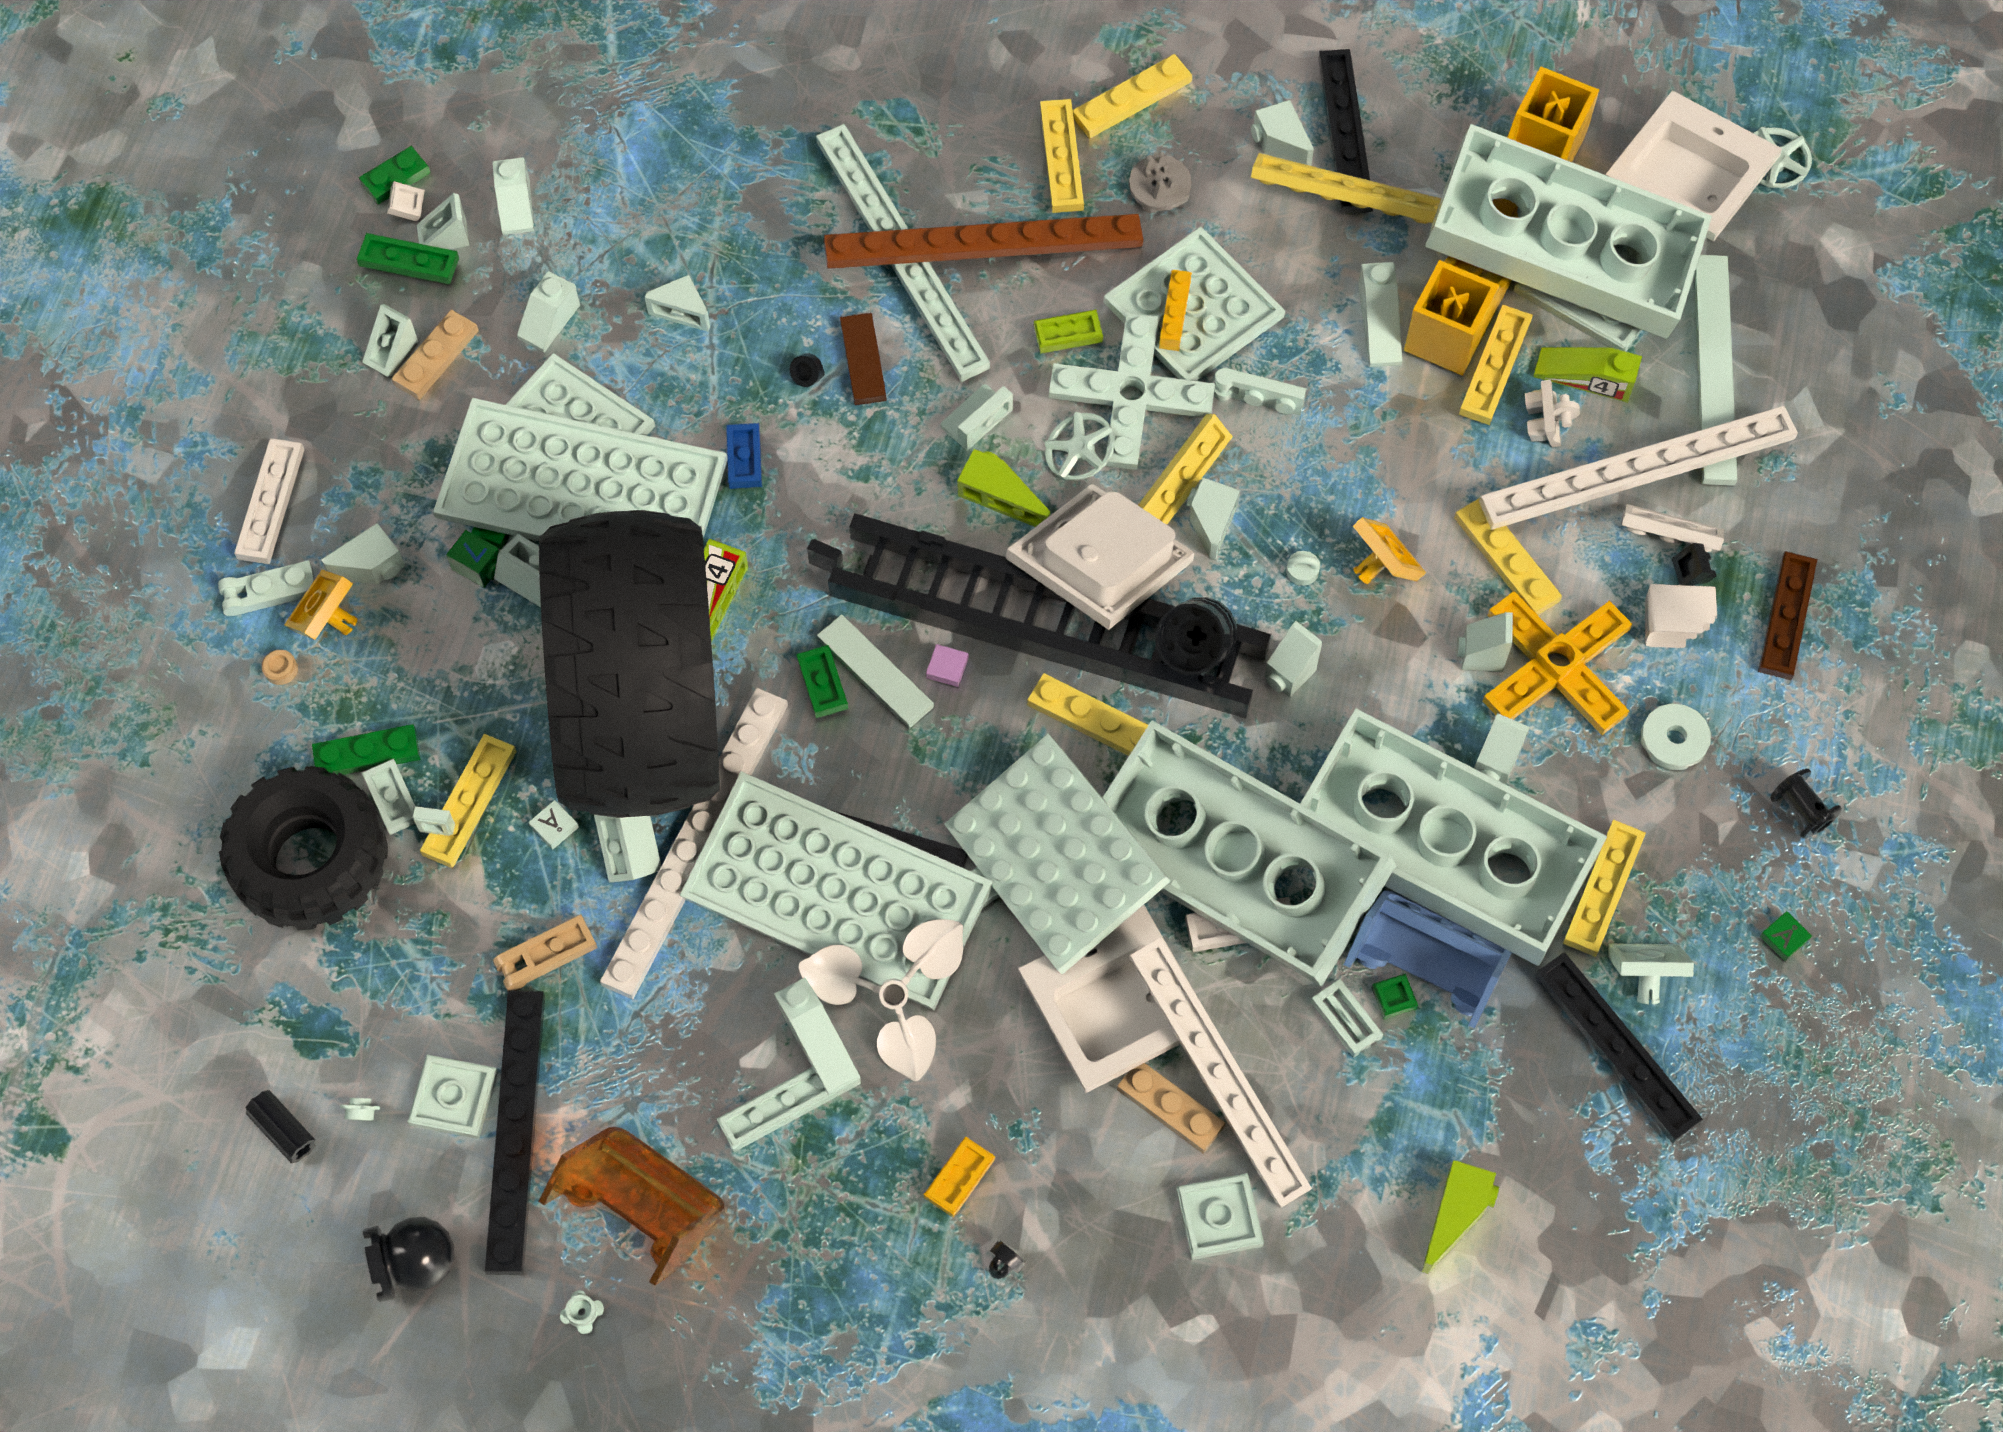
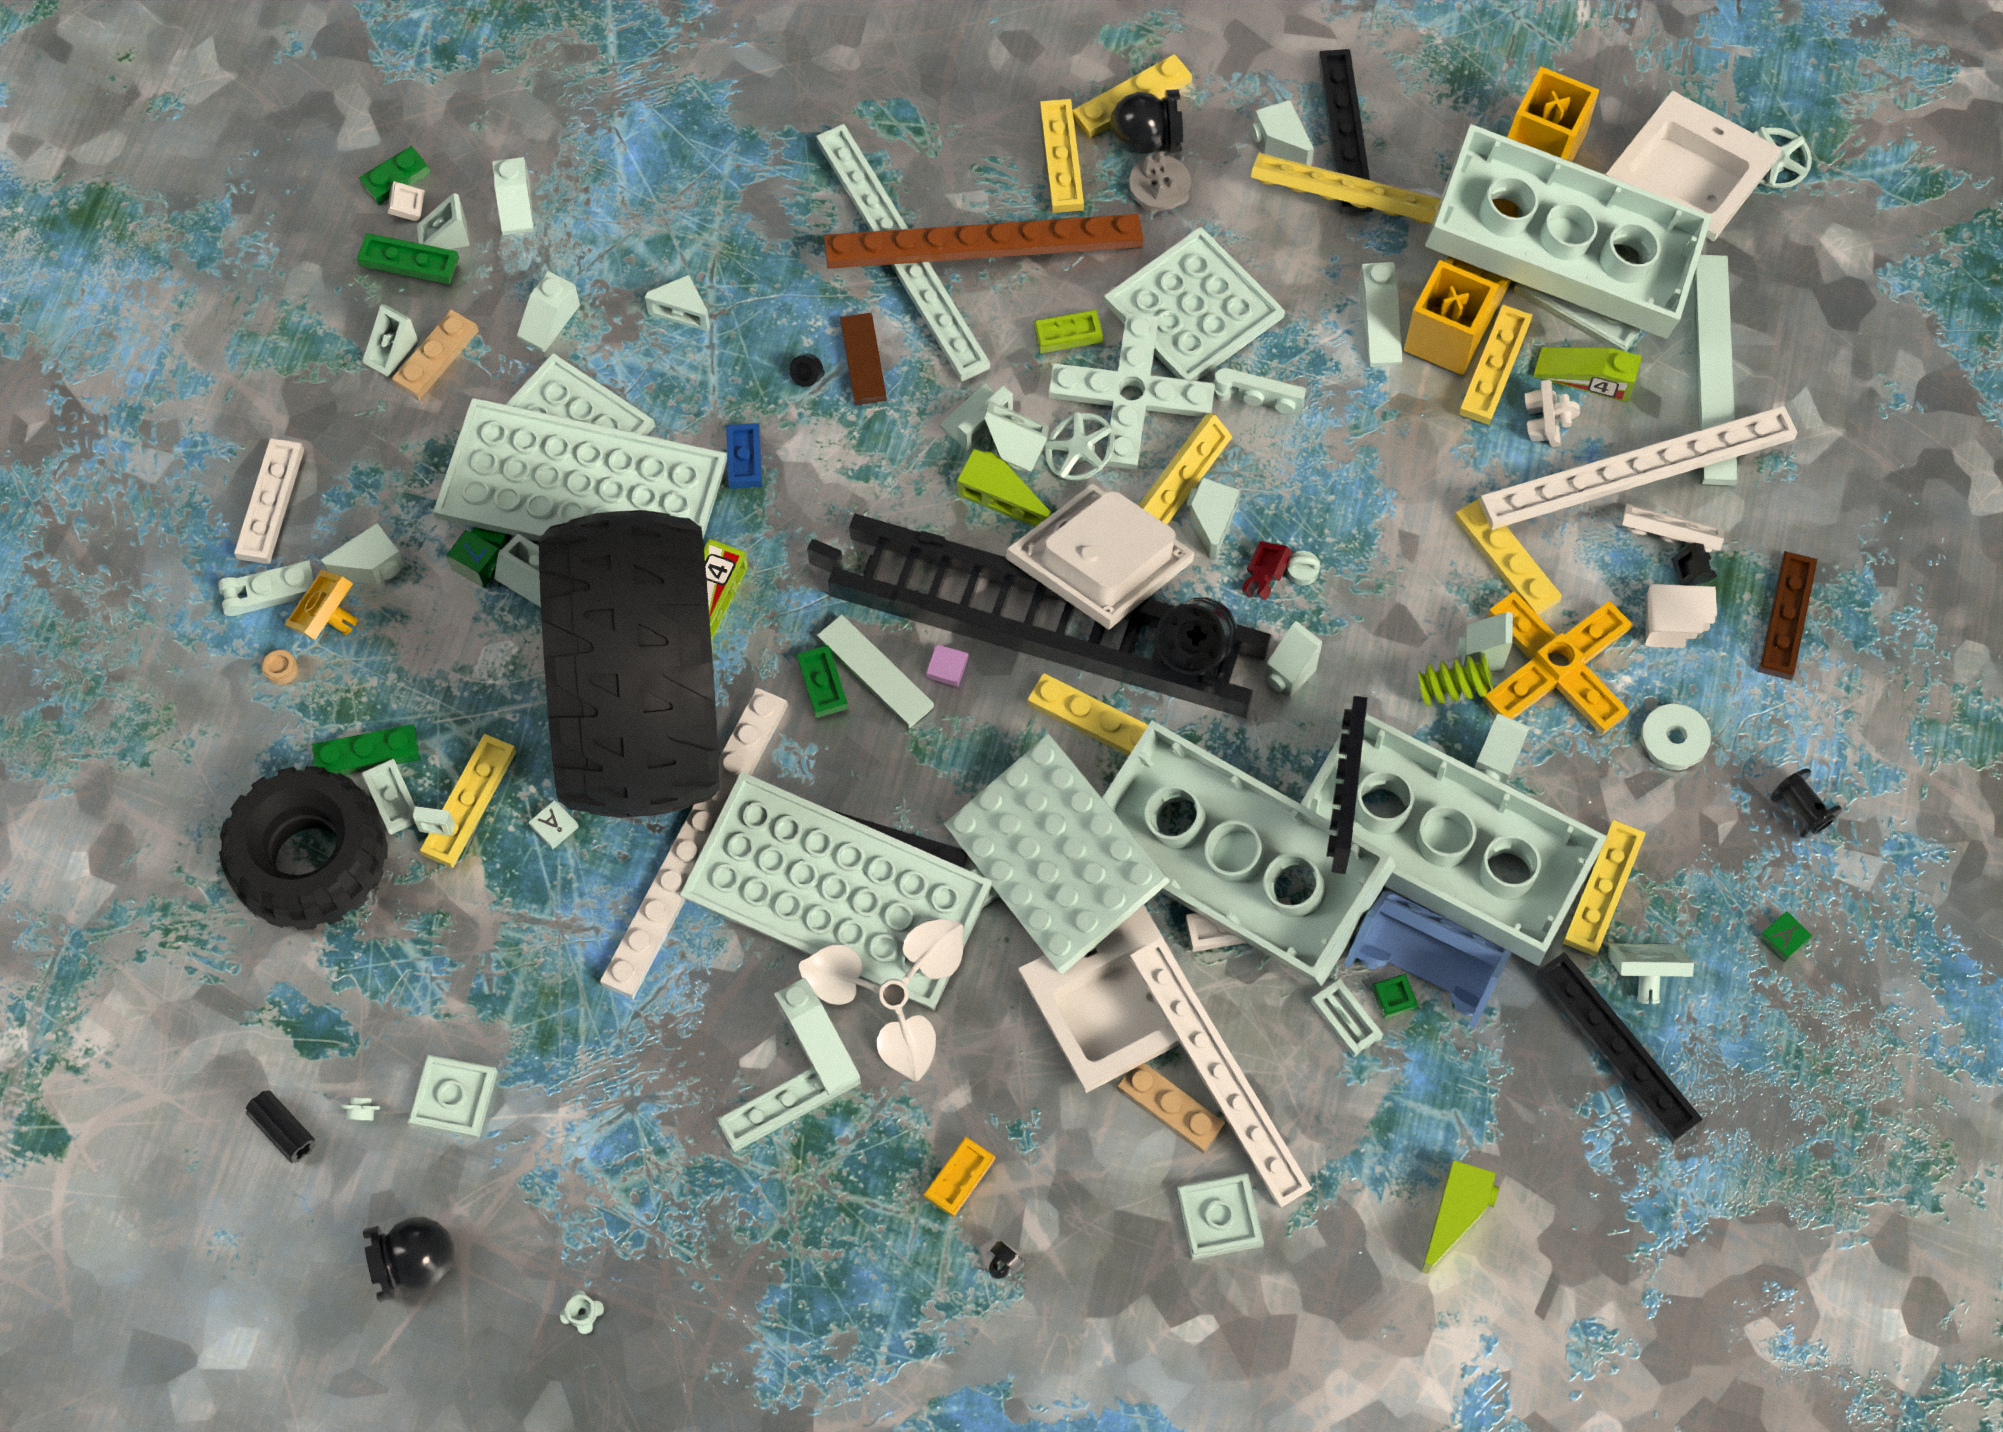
(515, 1133): black plate -> none
(545, 952): tan plate -> none
(628, 847): light aqua panel -> none
(641, 1189): clear orange windscreen -> none
(1015, 436): none -> light aqua slope
(1145, 122): none -> black tile
(1175, 310): yellow piece -> none
(1266, 565): none -> dark red plate
(1346, 792): none -> black plate
(1387, 552): yellow tile -> none
(1455, 680): none -> lime piece

